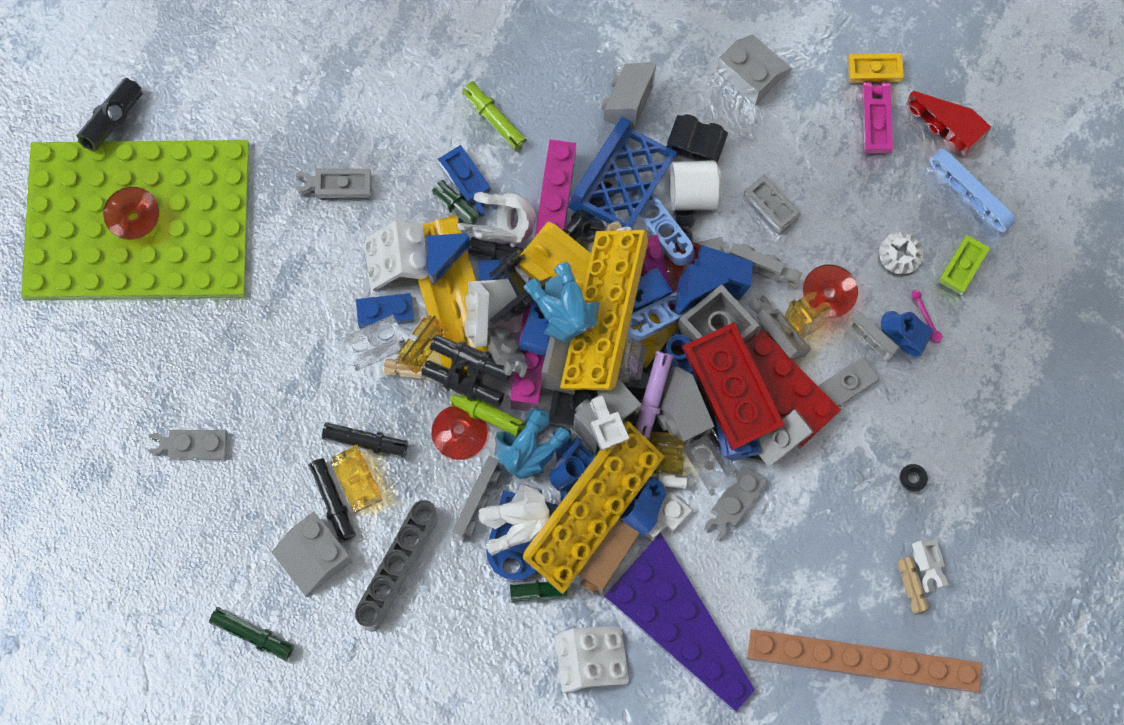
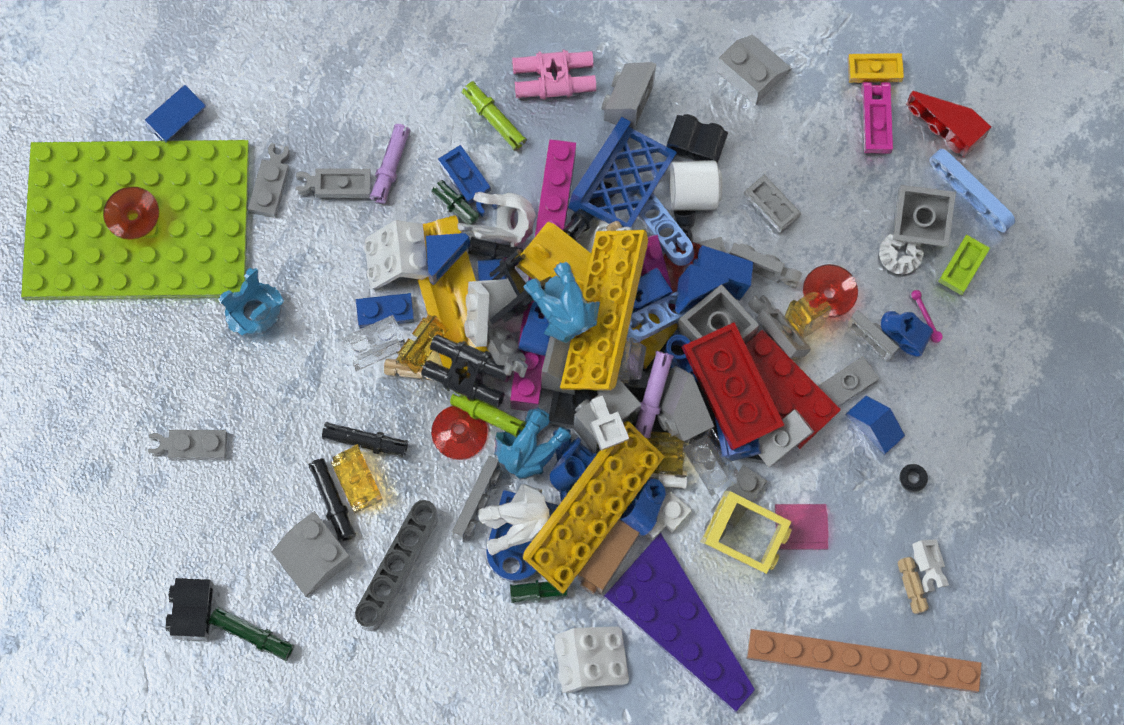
(100, 124): black piece -> none
(174, 114): none -> blue hinge
(190, 609): none -> black brick
(263, 316): none -> dark azure piece
(270, 183): none -> light grey plate
(387, 172): none -> lavender pin
(546, 85): none -> bright pink pin
(589, 234): black hinge -> none
(720, 519): none -> light yellow window
(808, 526): none -> clear pink piece
(876, 423): none -> blue slope
(923, 215): none -> light grey slope

